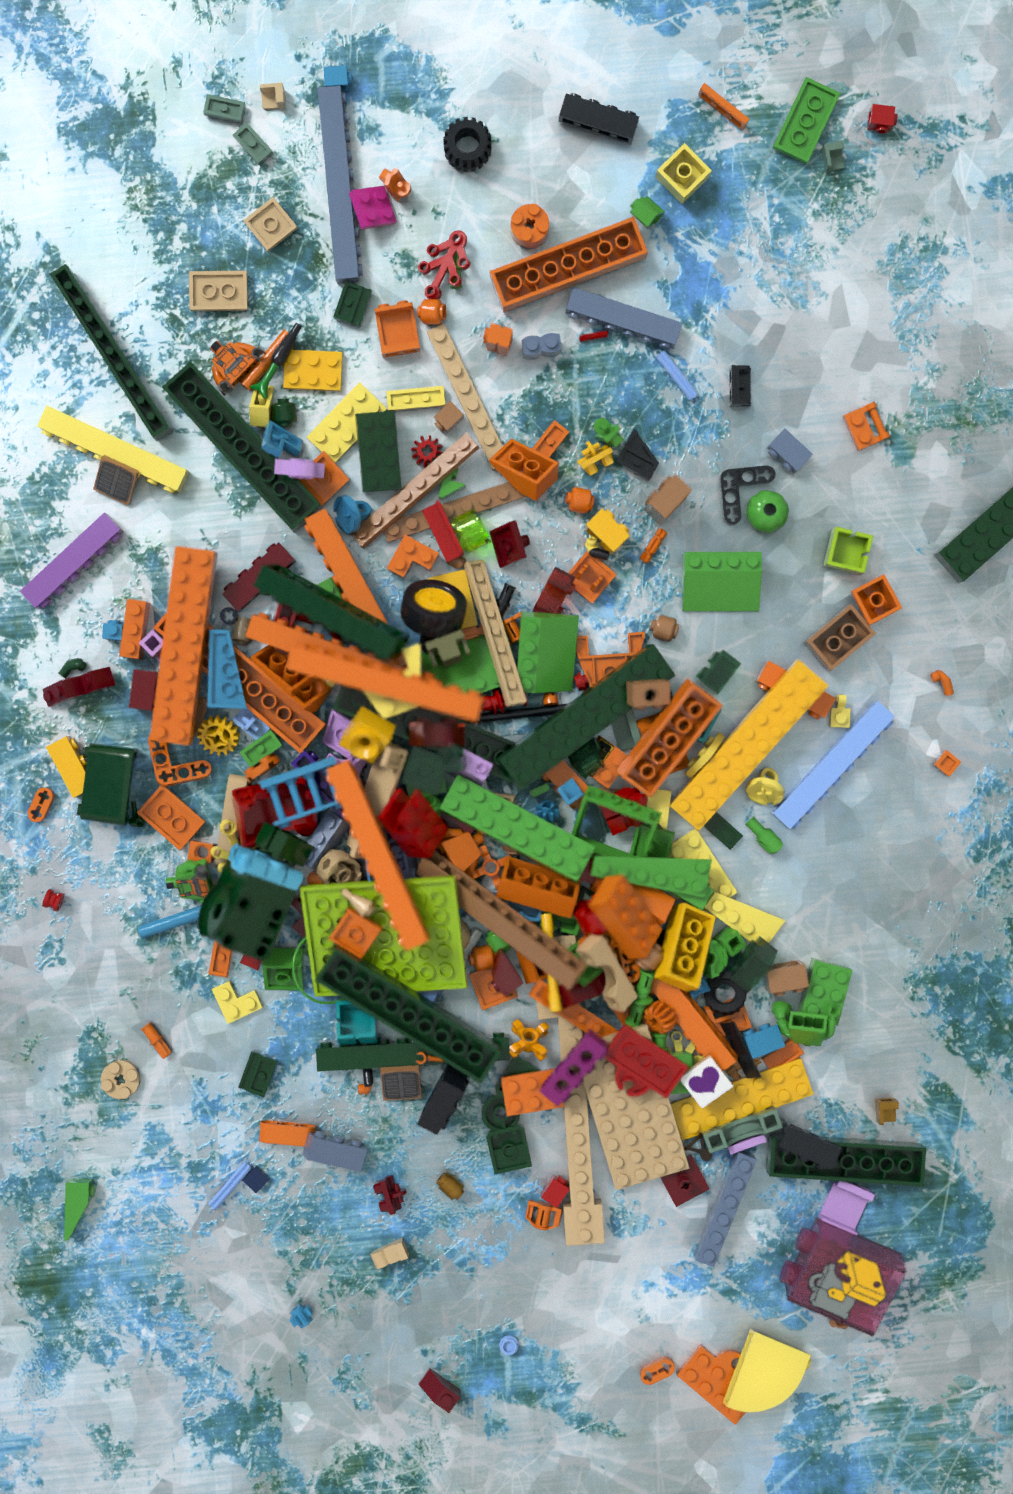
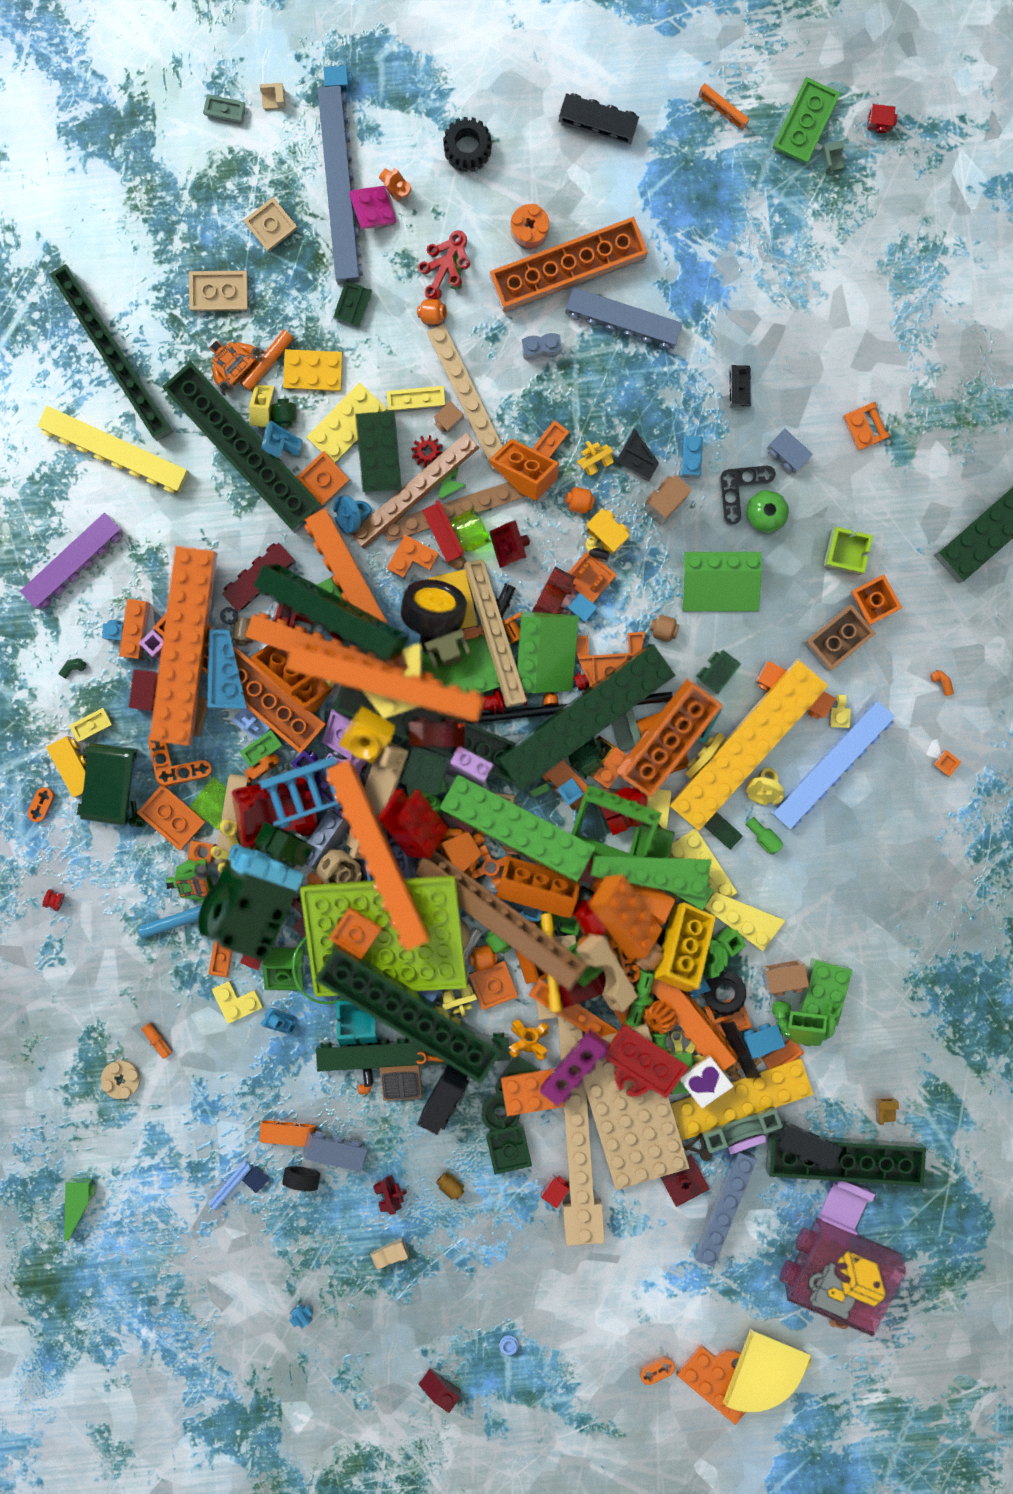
(78, 686): dark red arch -> none
(90, 725): none -> light yellow plate
(115, 480): tile -> none
(209, 734): yellow gear -> none
(210, 802): none -> clear neon green wing
(252, 143): sand green plate -> none
(258, 1073): dark green plate -> none
(278, 359): black piece -> none
(279, 1021): none -> dark azure hips
(299, 468): lavender piece -> none
(301, 1178): none -> black tyre
(362, 905): tan cone -> none
(397, 329): orange panel -> none
(450, 1000): none -> light yellow hips
(453, 757): clear green panel -> none
(498, 339): orange brick -> none
(504, 974): dark red slope -> none
(543, 1215): orange piece -> none
(548, 811): dark azure gear -> none
(583, 607): none -> dark azure brick
(591, 336): red piece -> none
(607, 432): bright green hips -> none
(646, 211): bright green brick -> none
(653, 545): orange axle -> none
(659, 693): medium nougat brick -> none
(677, 375): light blue axle -> none
(683, 173): light yellow brick -> none
(691, 456): none -> dark azure brick
(753, 963): clear green brick -> none

